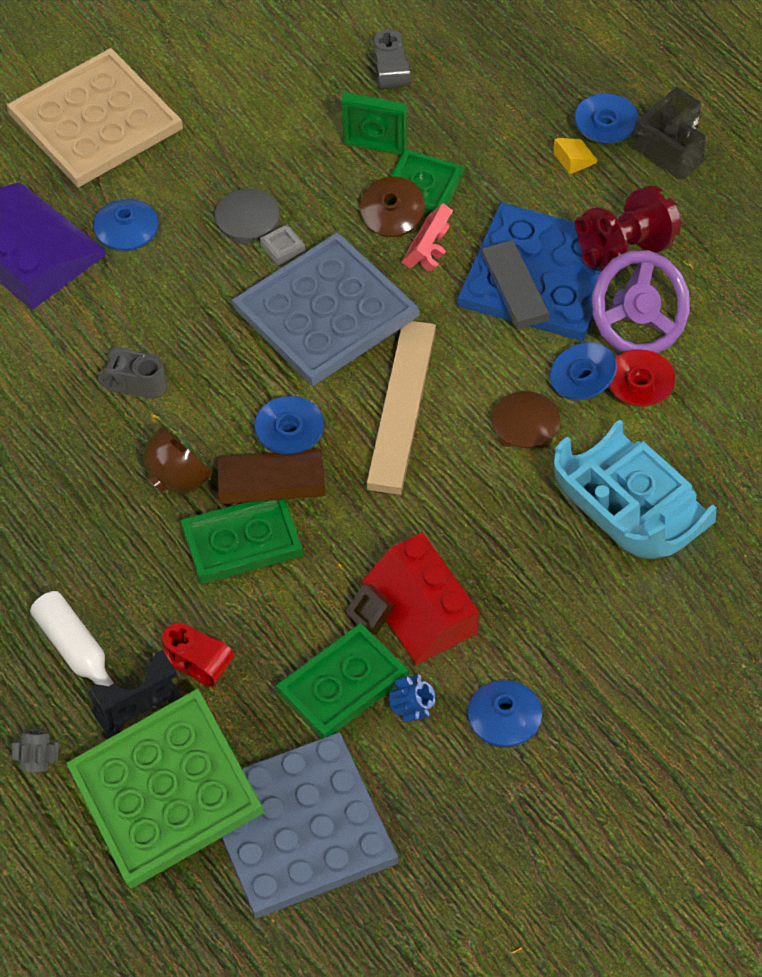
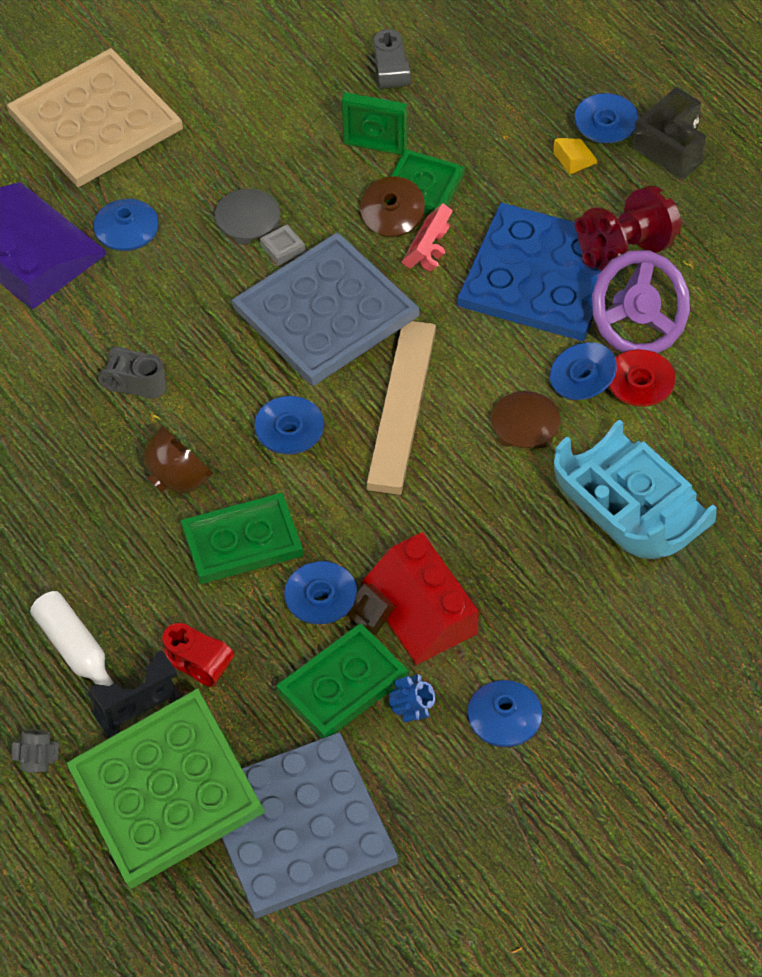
(270, 476): reddish brown tile -> none
(318, 581): none -> blue dish
(515, 284): dark grey tile -> none

